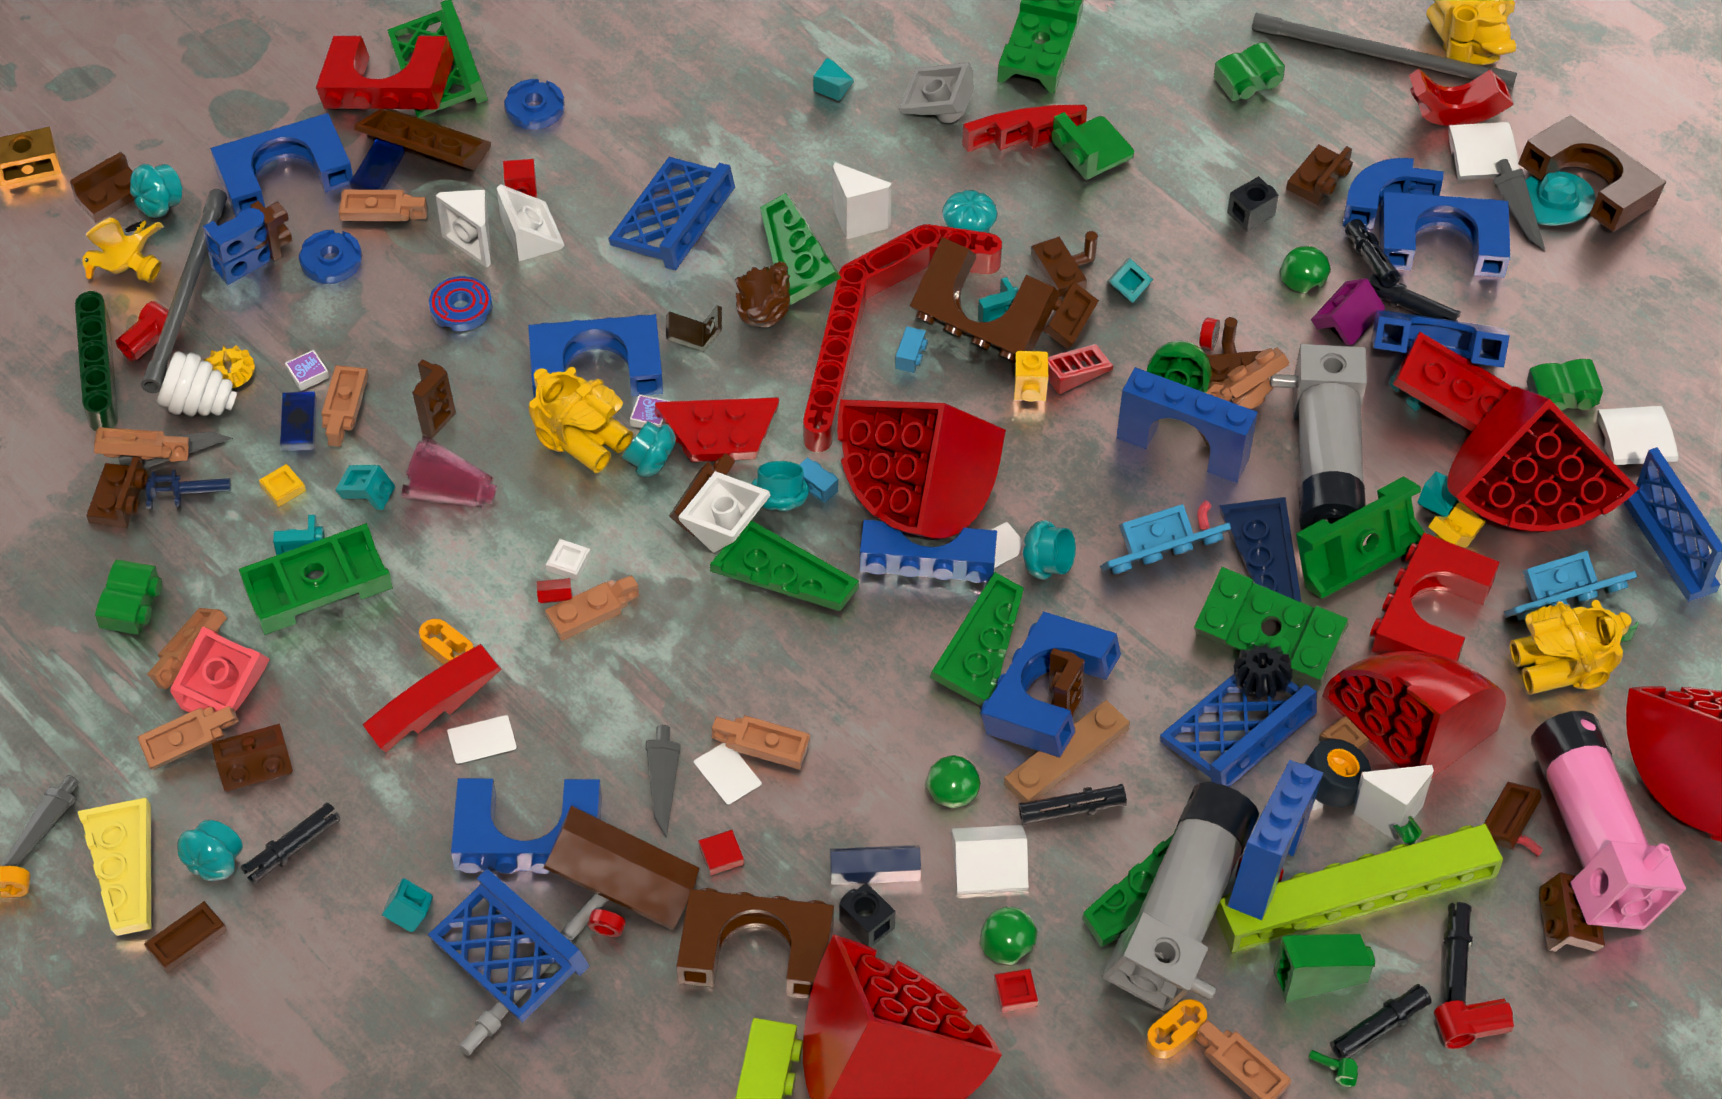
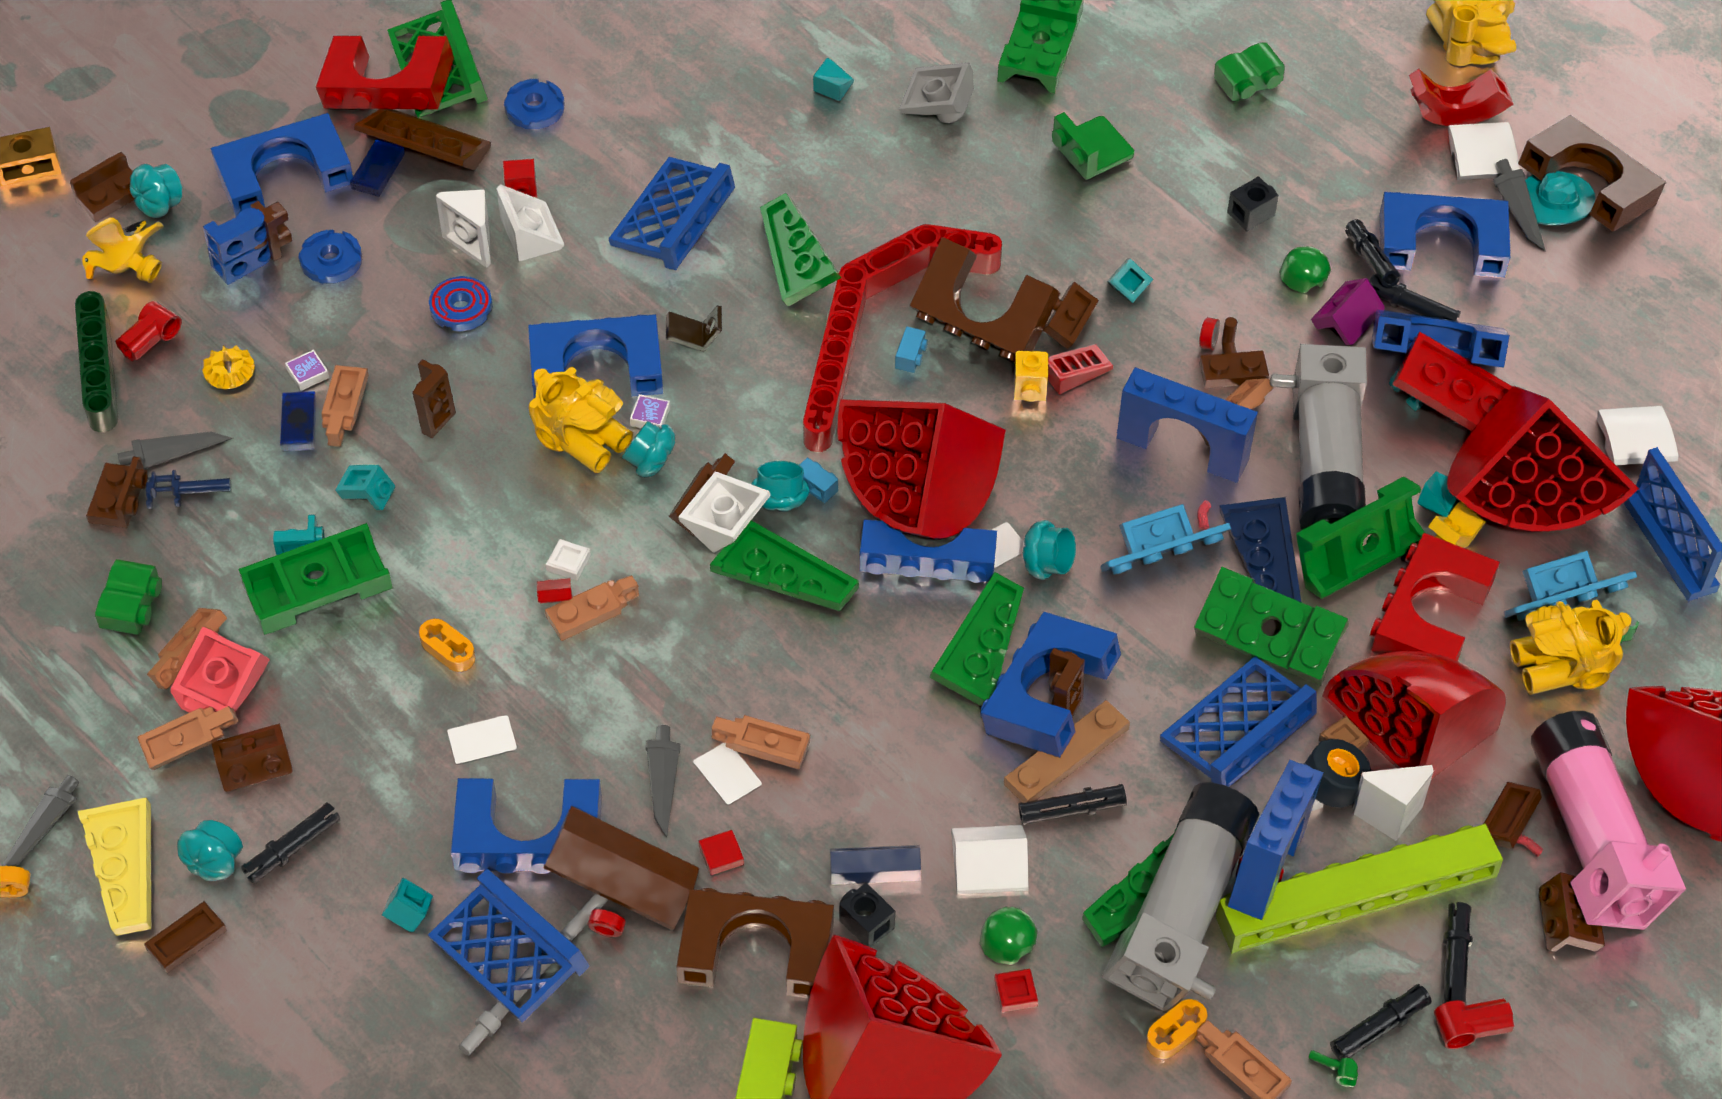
(140, 443): nougat hinge -> none
(157, 366): dark grey piece -> none
(194, 387): white piece -> none
(282, 485): yellow tile -> none
(381, 206): nougat hinge -> none
(431, 696): red slope -> none
(446, 478): clear pink cone -> none
(719, 426): red wing -> none
(764, 295): reddish brown hair -> none
(860, 201): white slope -> none
(953, 781): green hair -> none
(970, 211): teal piece -> none
(997, 304): teal bracket -> none
(1018, 126): red slope -> none
(1059, 265): reddish brown plate -> none
(1182, 363): green cylinder -> none
(1245, 378): nougat hinge -> none
(1263, 671): black gear -> none
(1278, 26): dark grey piece -> none
(1320, 173): reddish brown bracket -> none
(1321, 964): green slope -> none
(1387, 176): blue arch -> none
(1409, 832): green hand -> none
(1567, 384): green brick -> none

